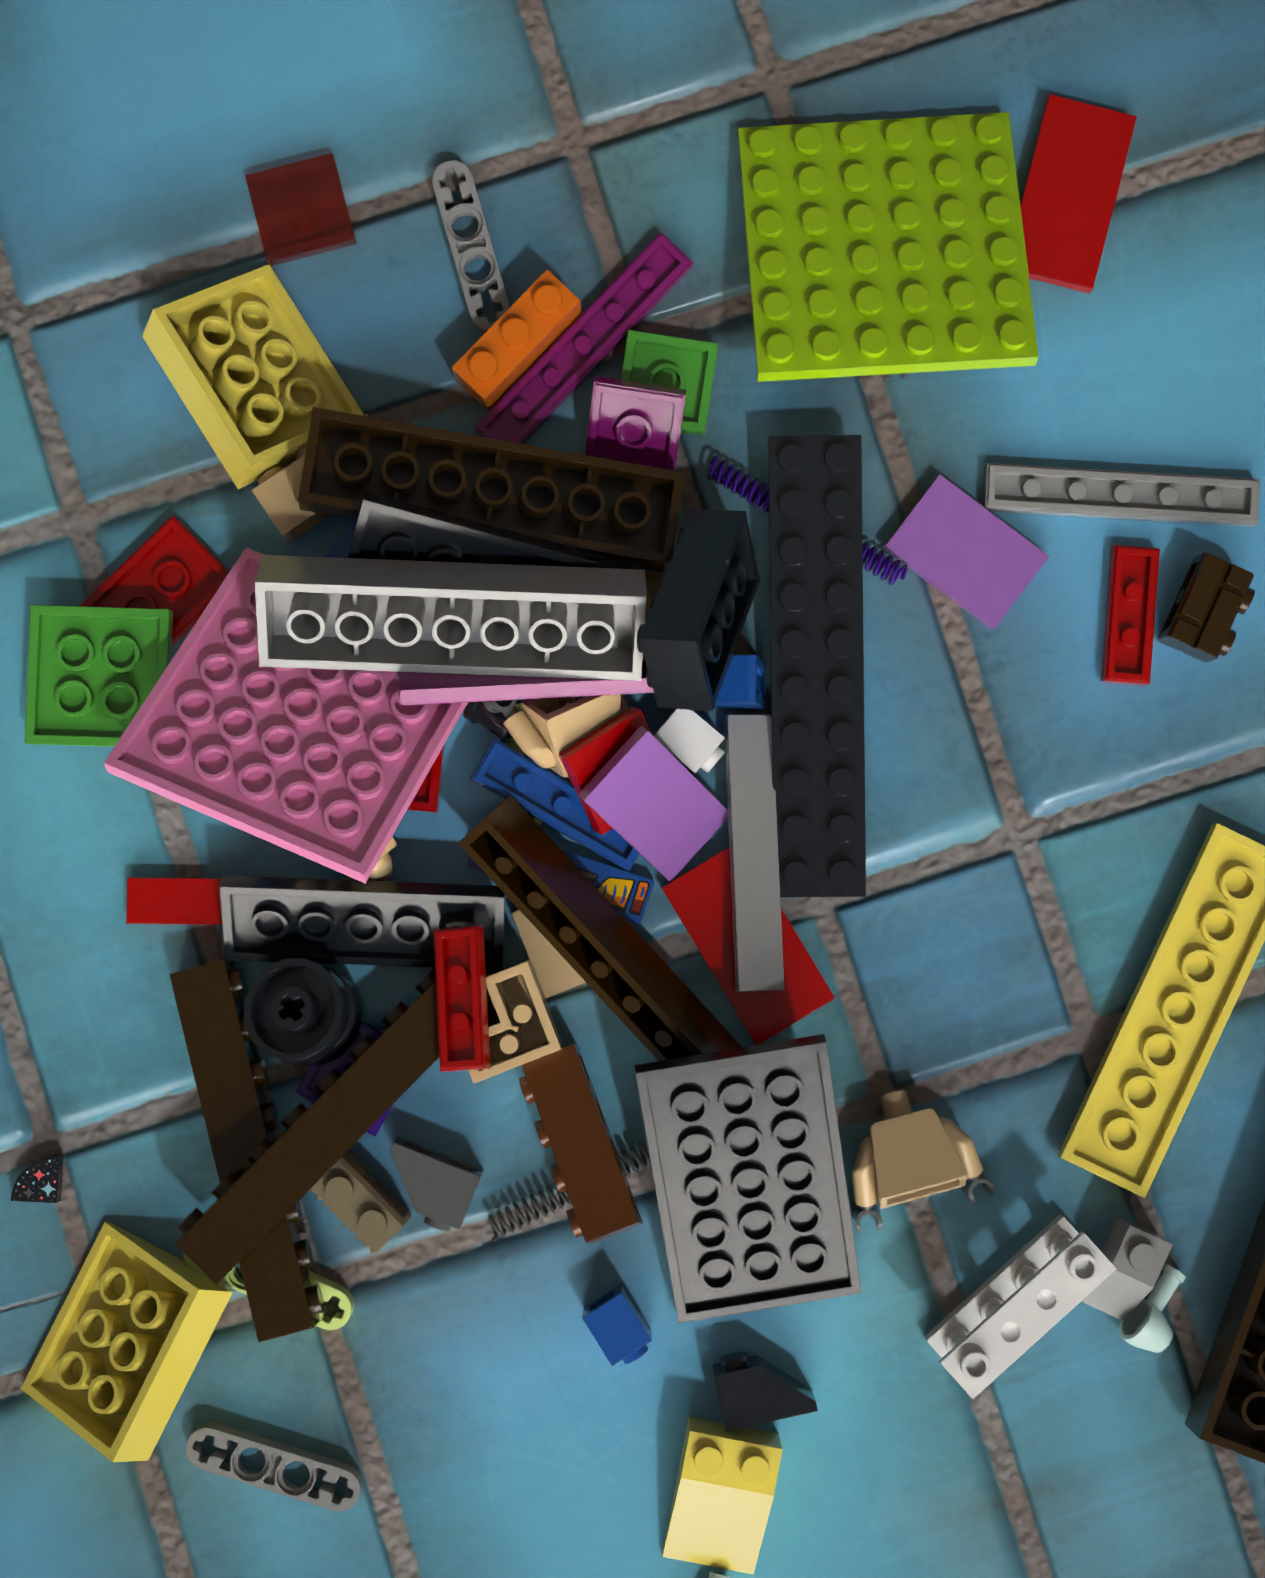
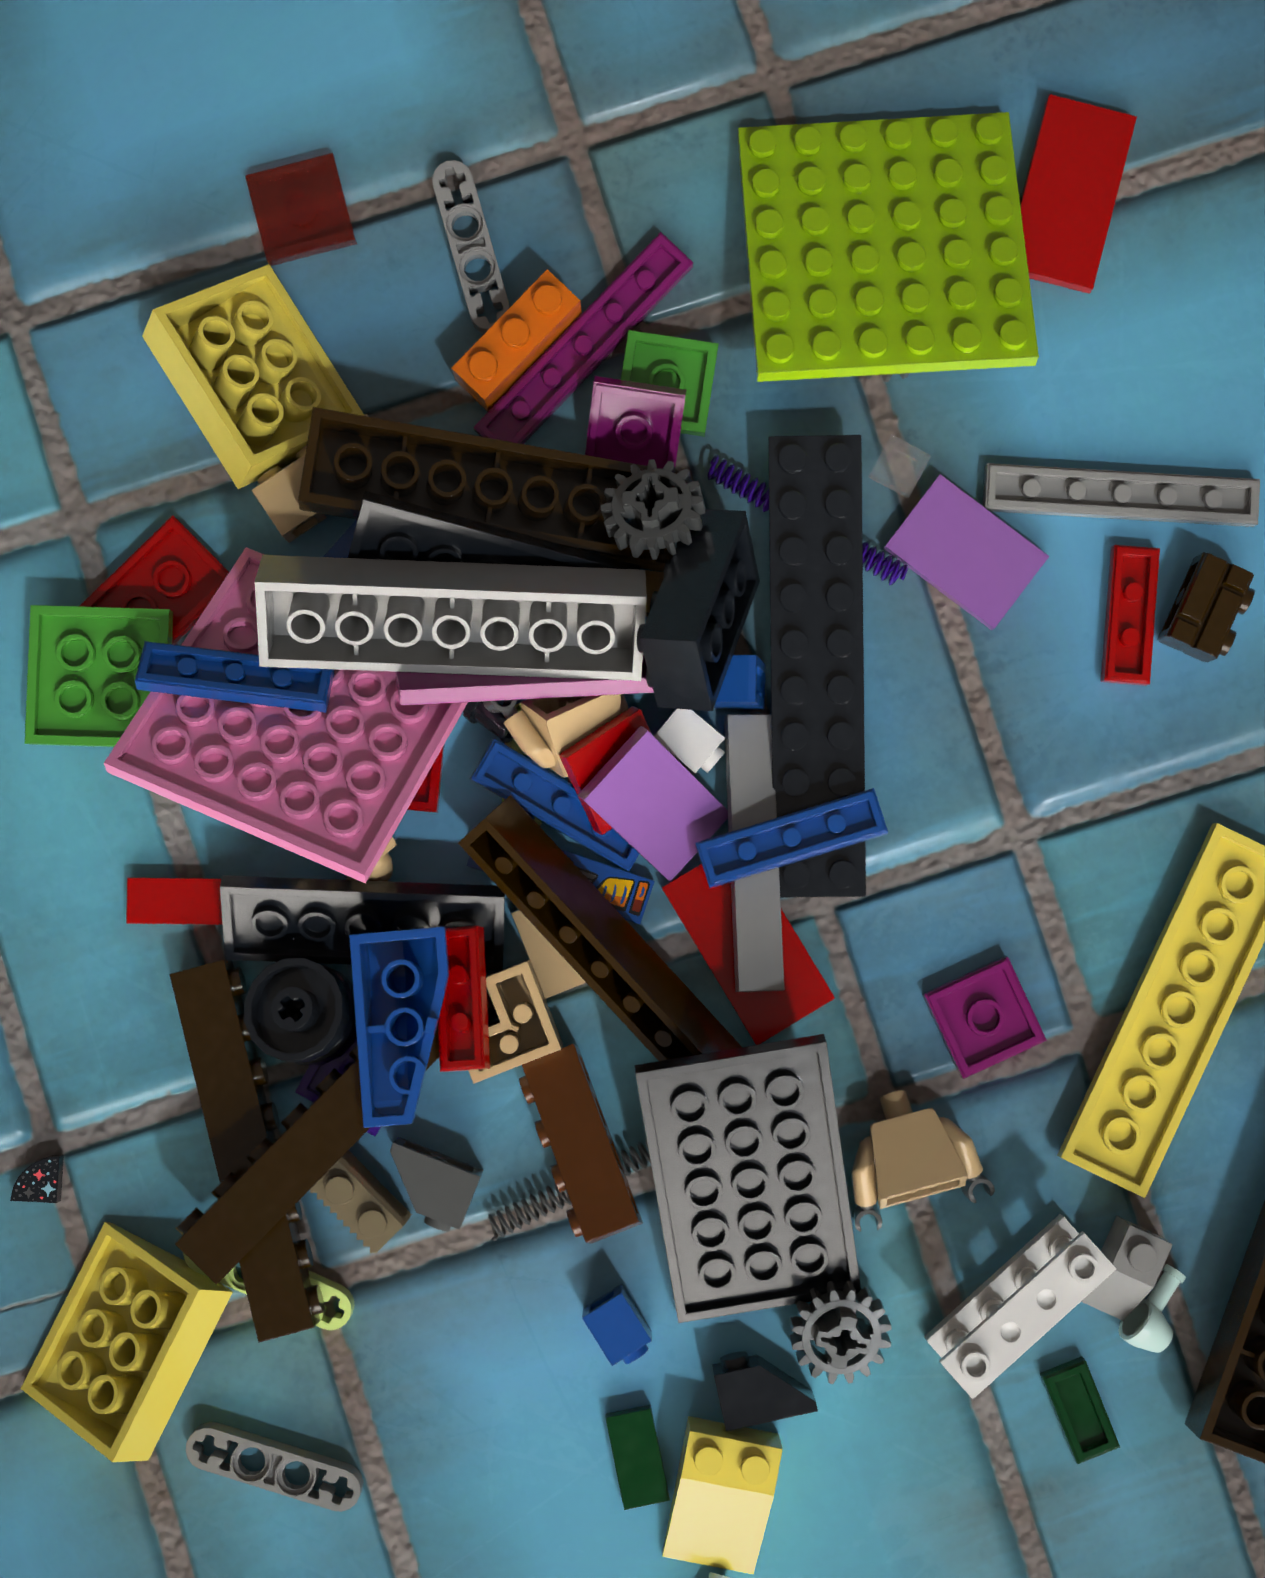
(230, 677): none -> blue tile
(397, 1009): none -> blue wedge
(637, 1457): none -> dark green tile
(656, 506): none -> dark grey gear
(791, 838): none -> blue tile
(834, 1325): none -> dark grey gear
(899, 466): none -> clear tile
(984, 1017): none -> magenta tile
(1079, 1410): none -> dark green tile

